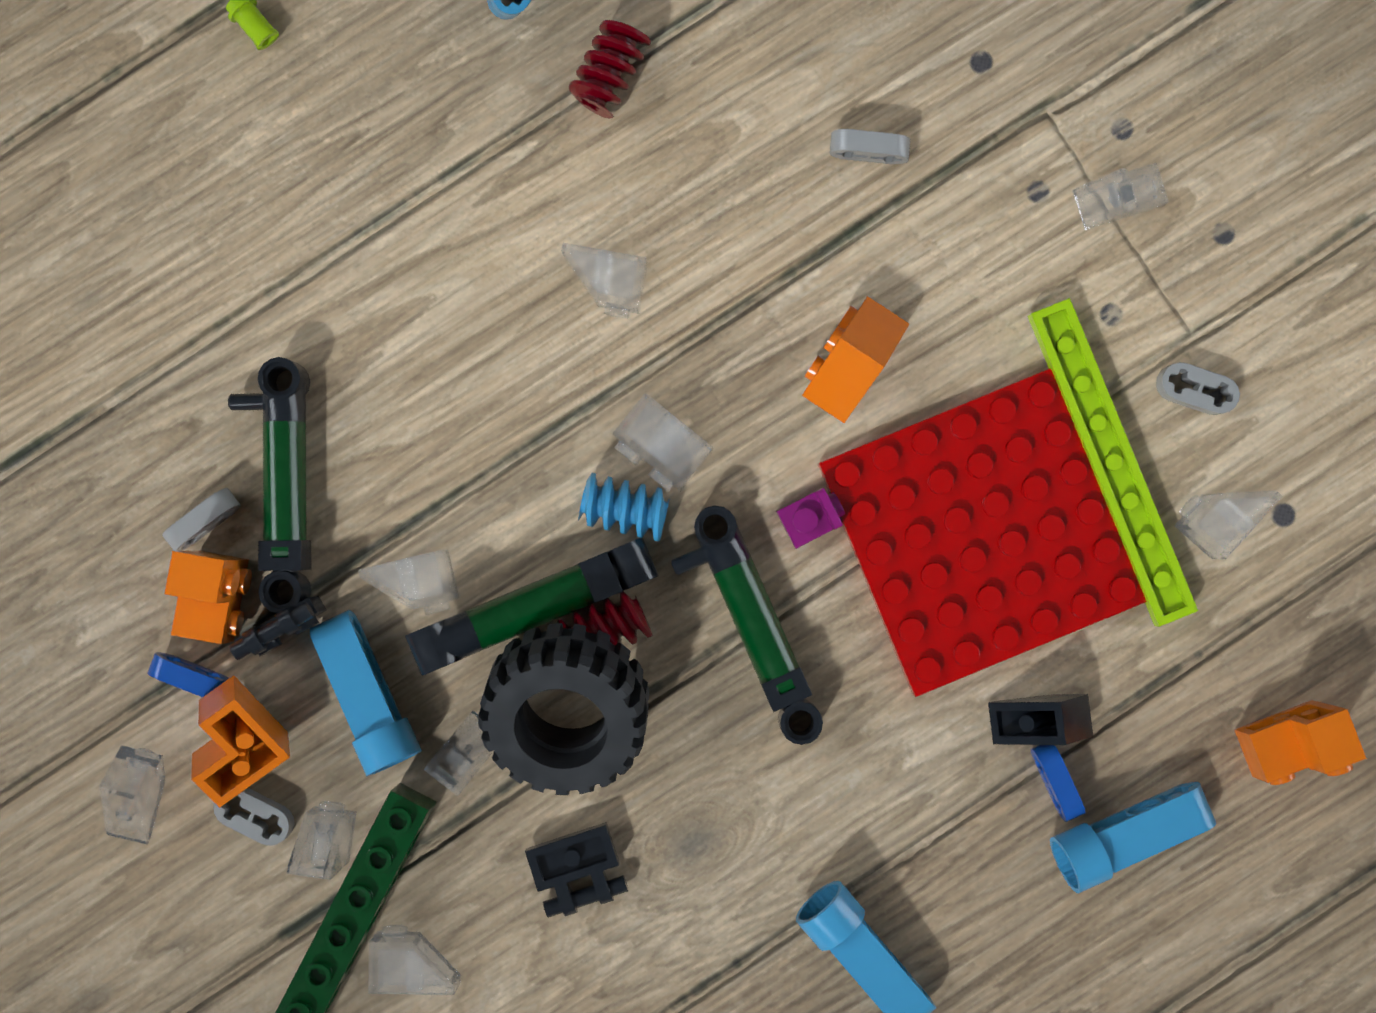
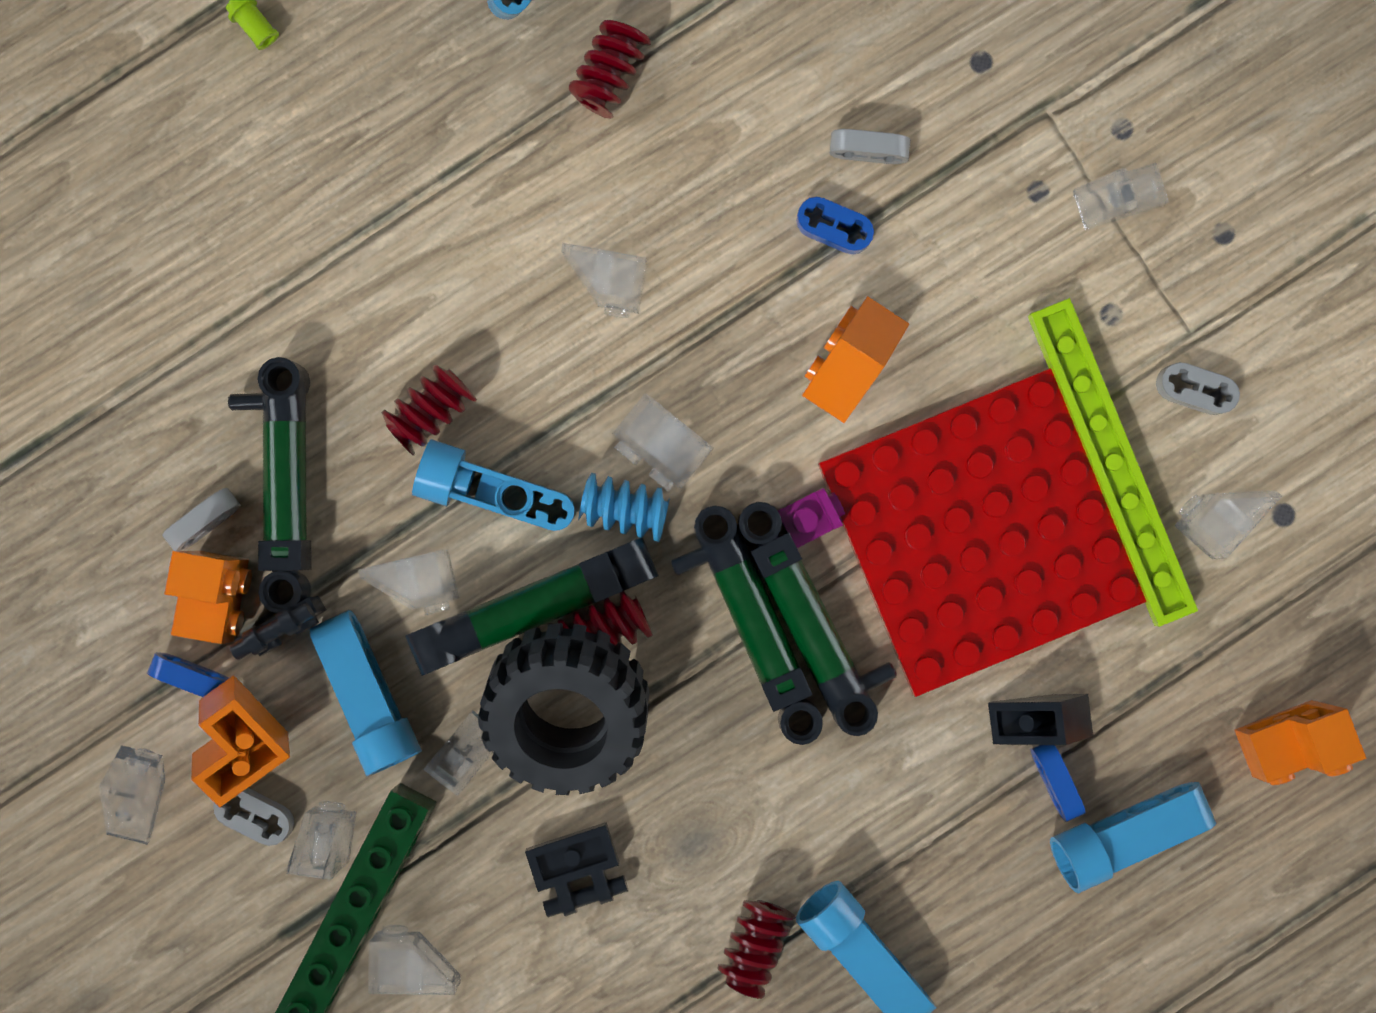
(427, 408): none -> dark red piece
(447, 476): none -> dark azure beam
(756, 948): none -> dark red piece
(811, 624): none -> piece
(839, 216): none -> blue beam

